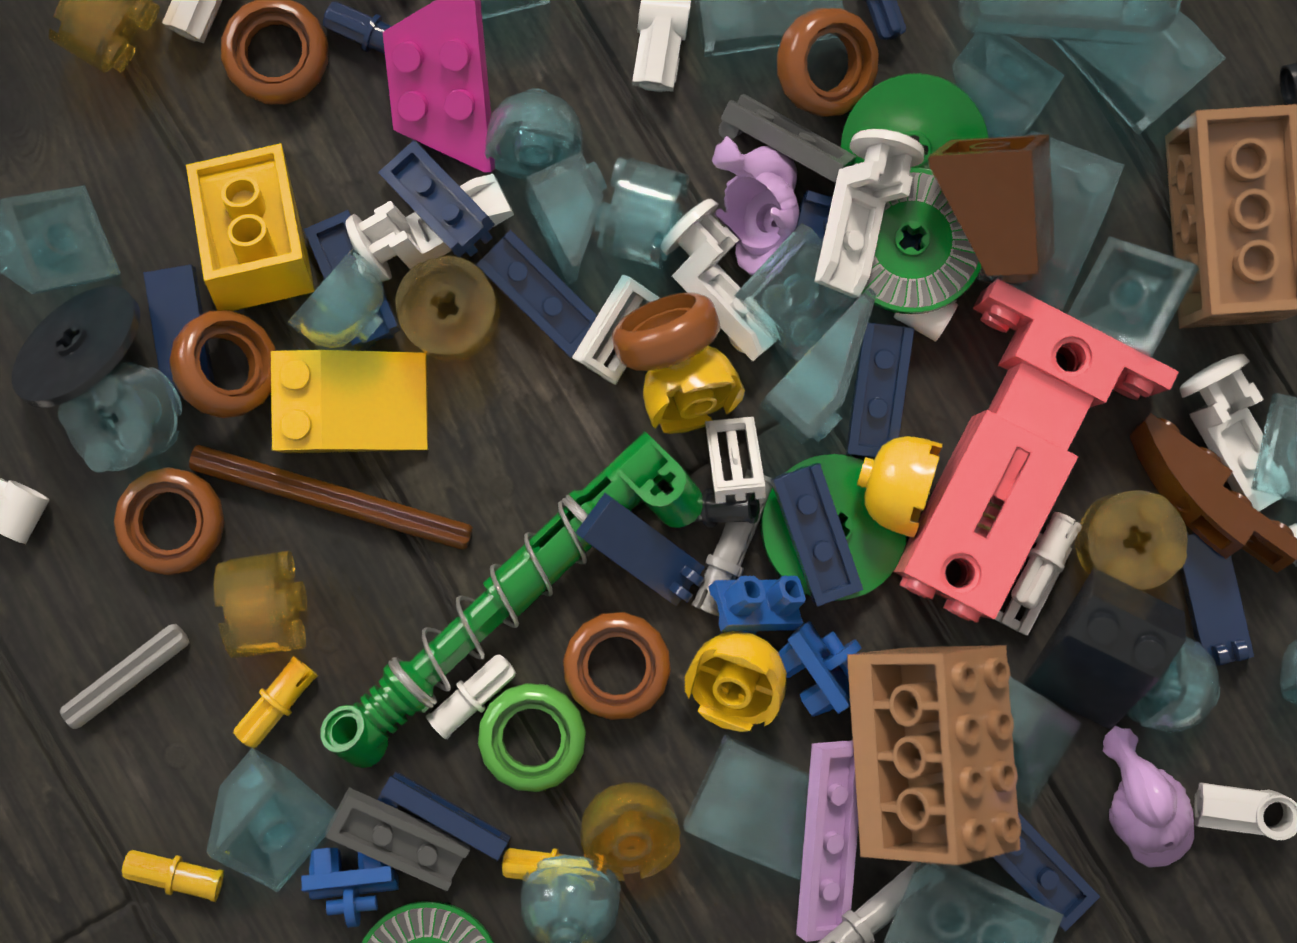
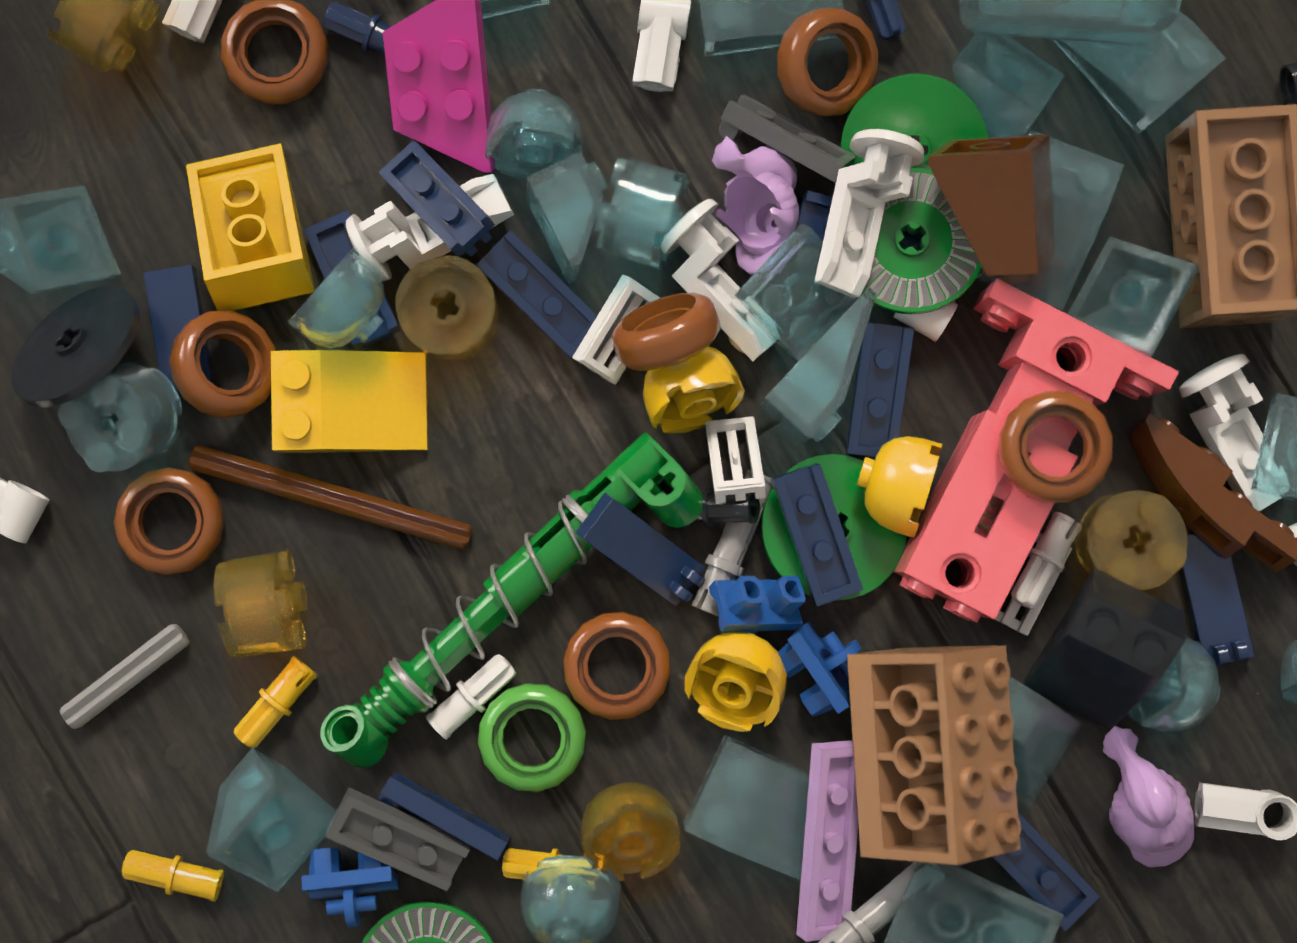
(1094, 433): none -> dark orange wheel

